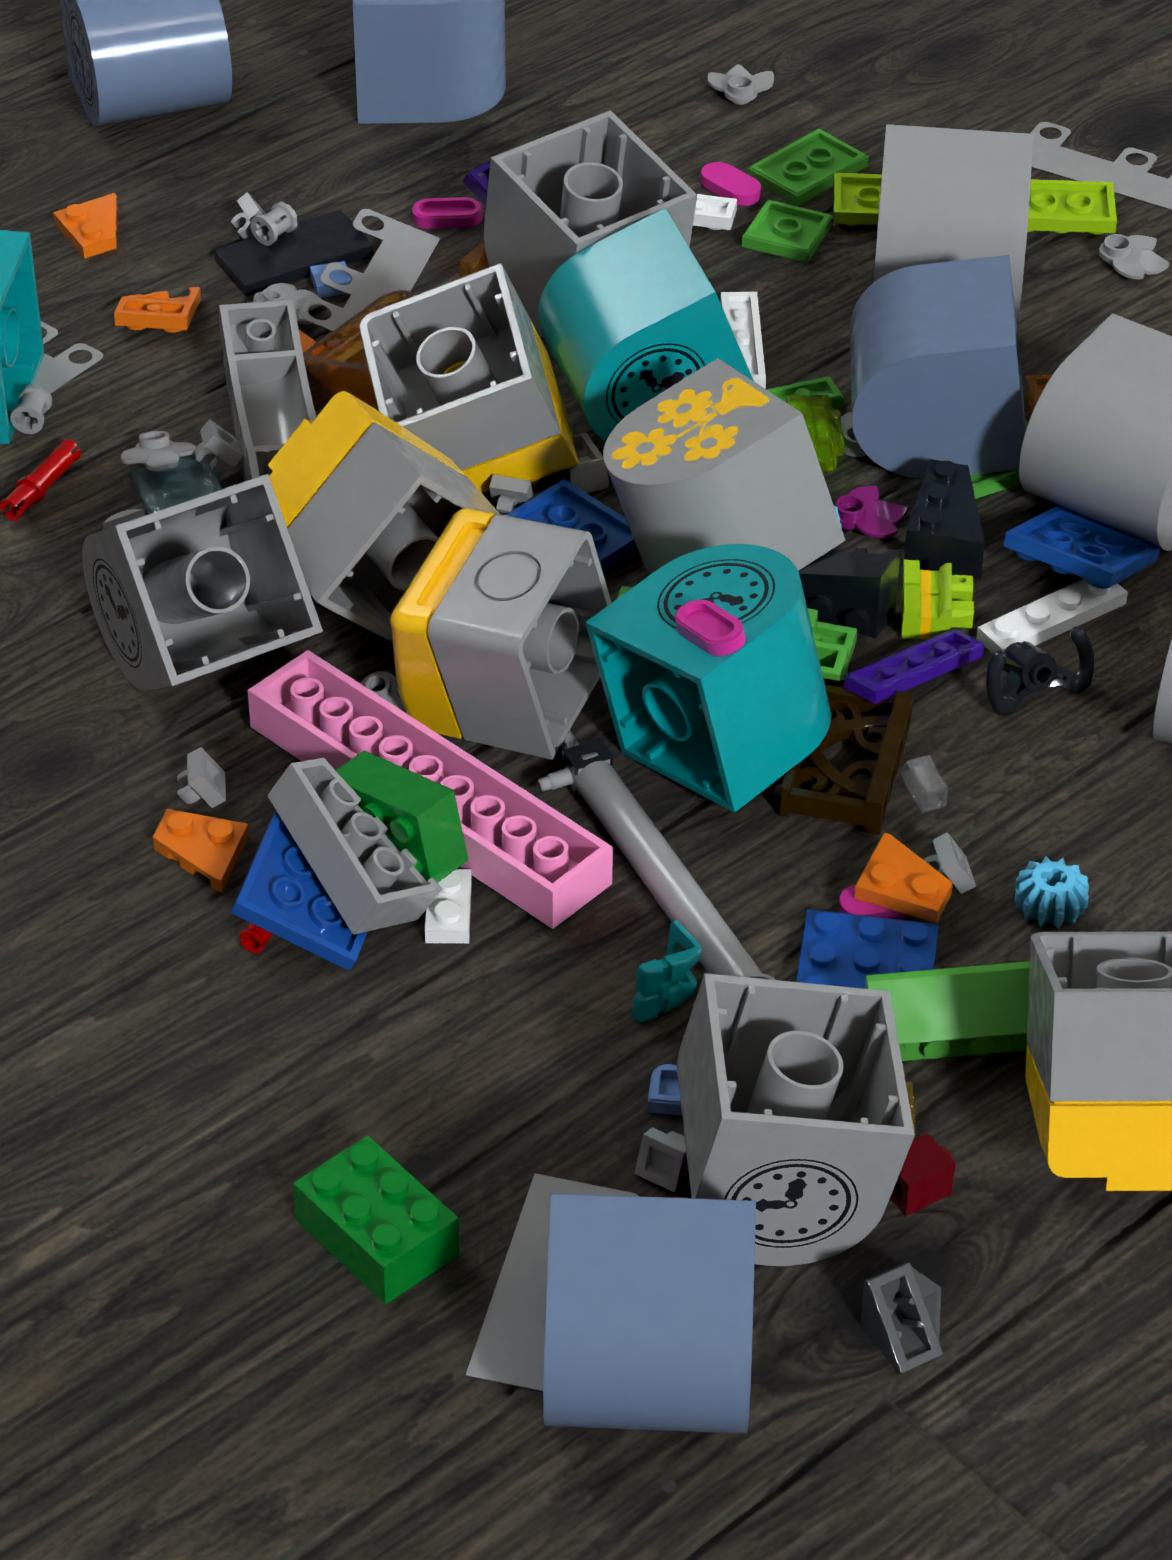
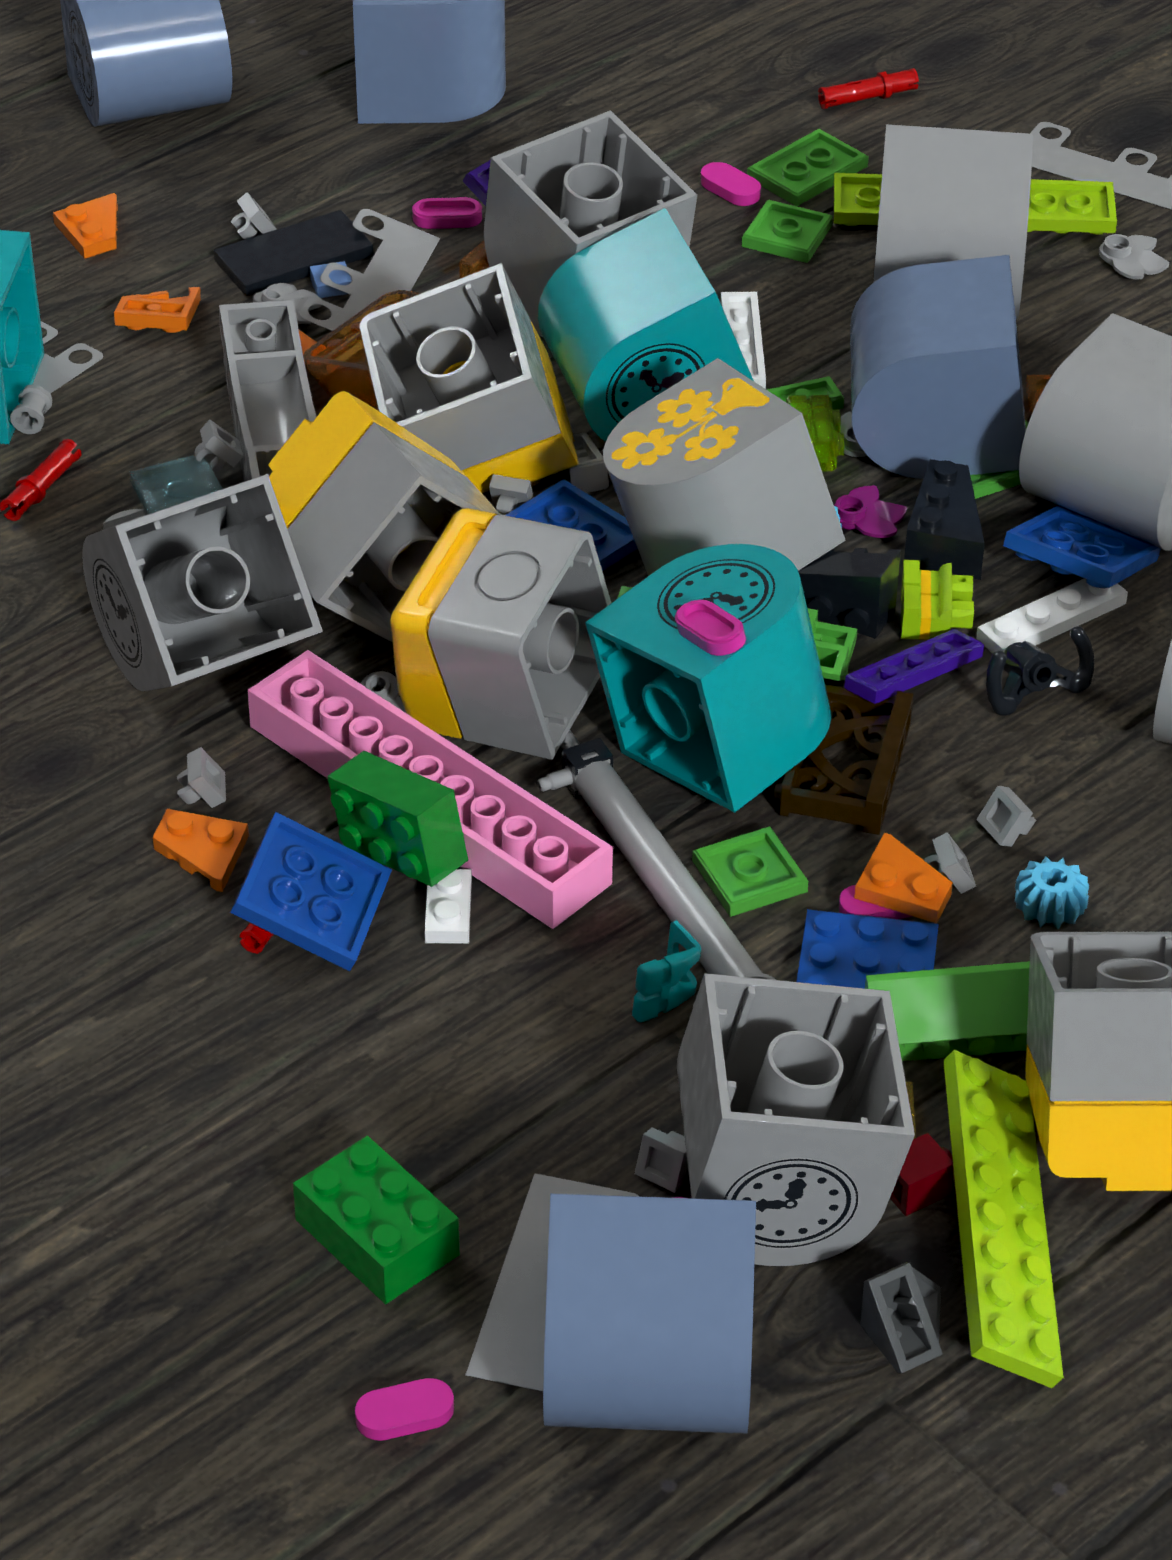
(157, 451): light grey plate -> none
(274, 223): light grey bush -> none
(349, 849): light grey wedge -> none
(404, 1409): none -> dark pink tile
(664, 1091): medium blue tile -> none
(715, 212): white plate -> none
(740, 85): light grey plate -> none
(750, 871): none -> bright green tile
(881, 85): none -> red pin
(925, 783): clear piece -> none
(1002, 1221): none -> lime plate
(1006, 816): none -> light grey tile

